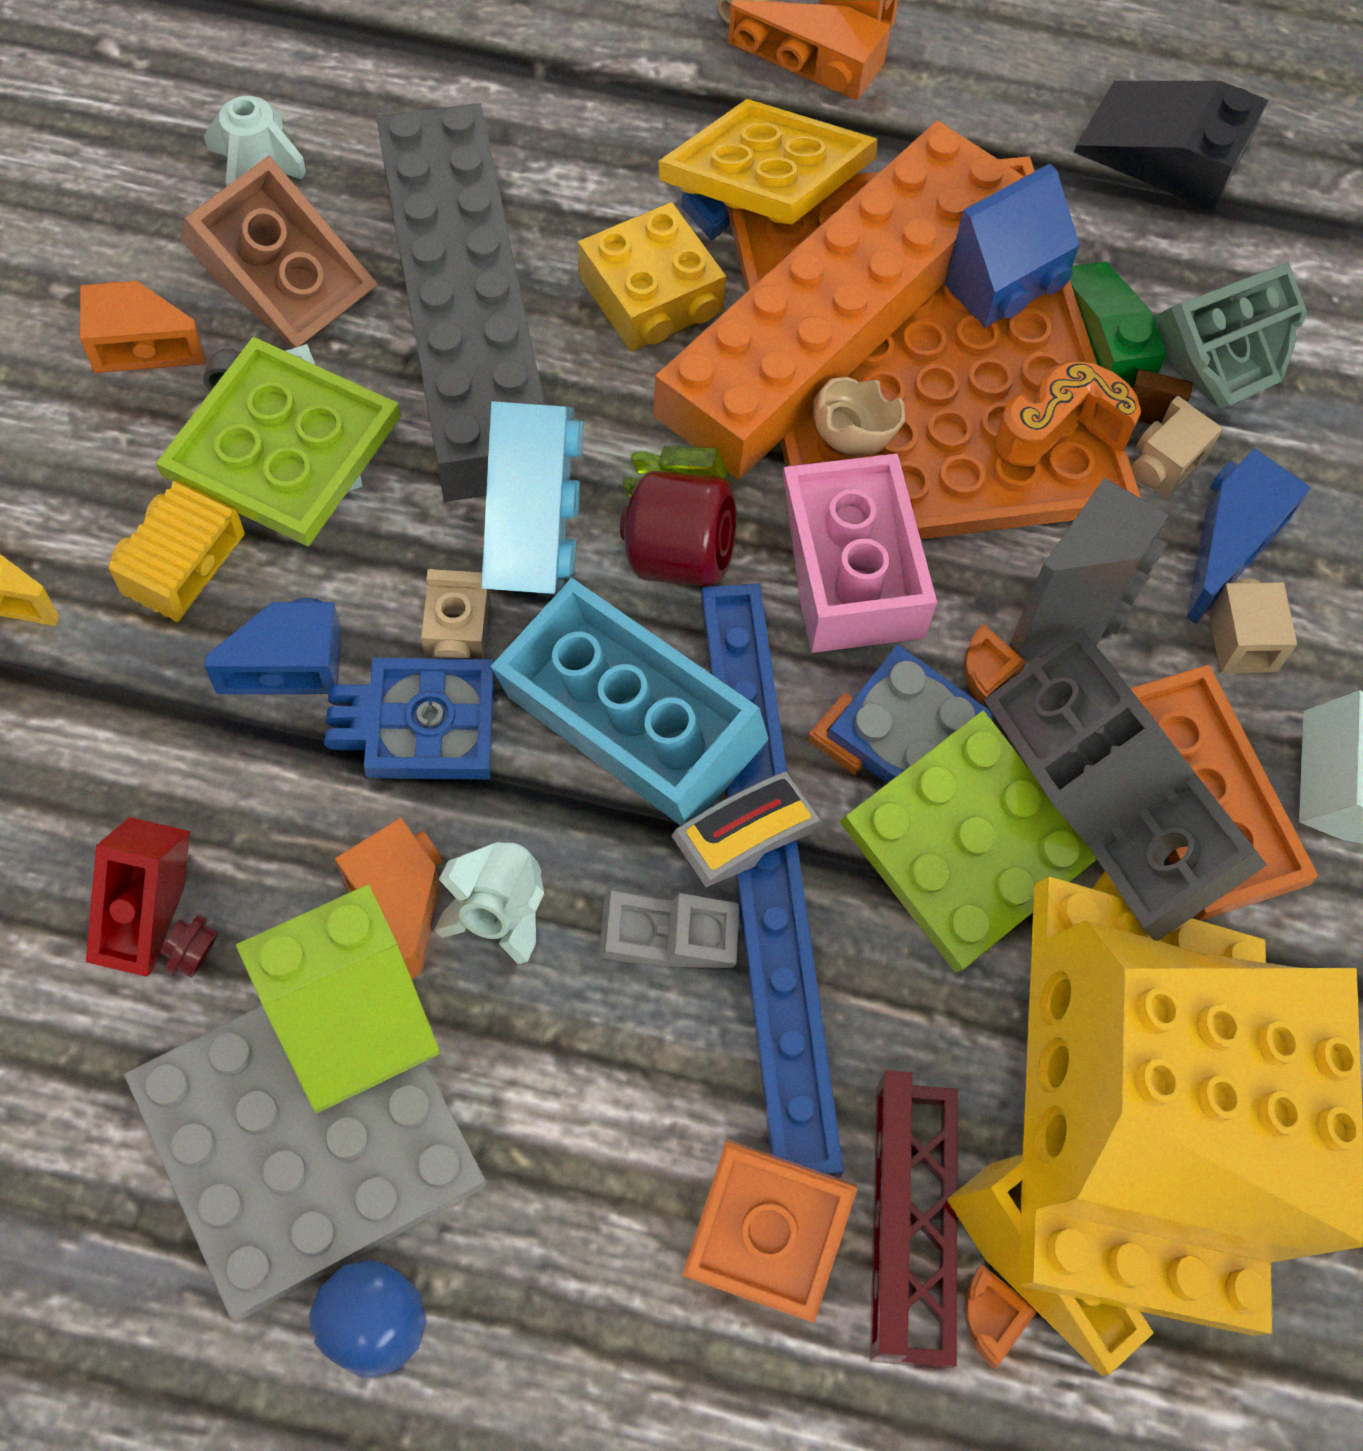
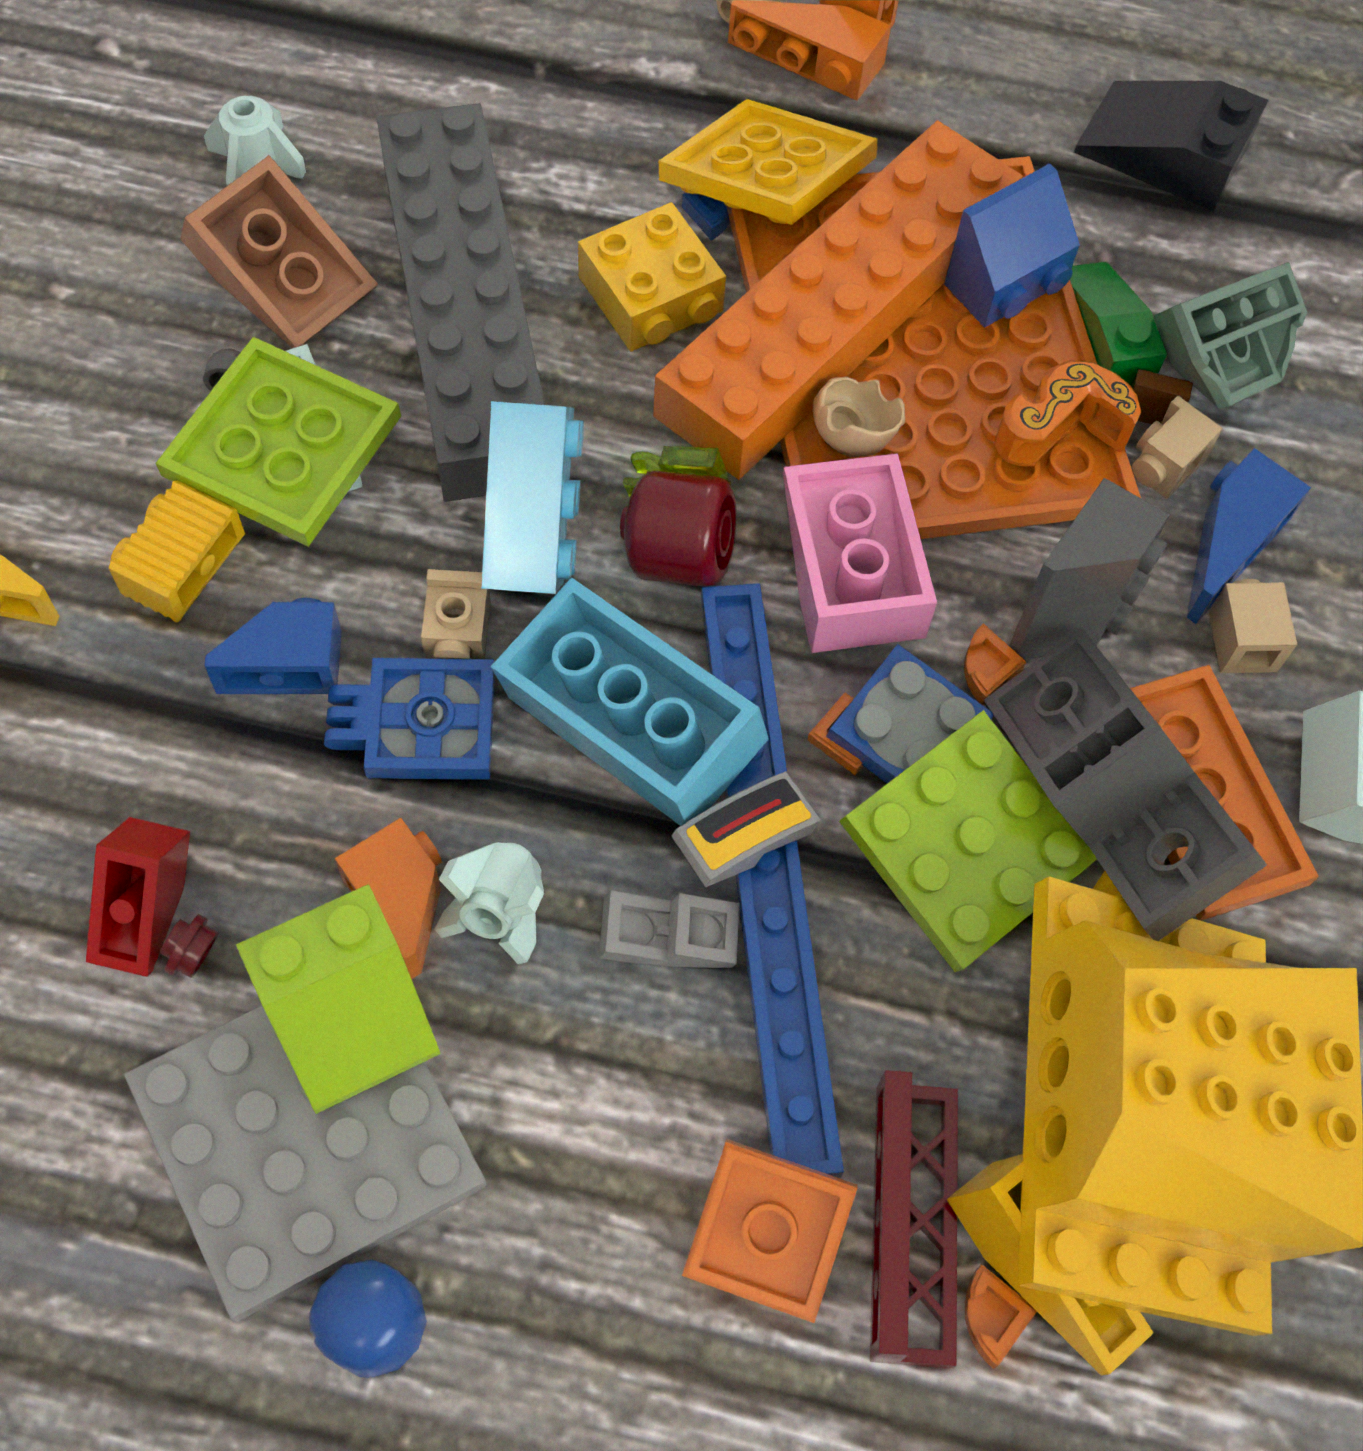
(135, 329): orange slope -> none

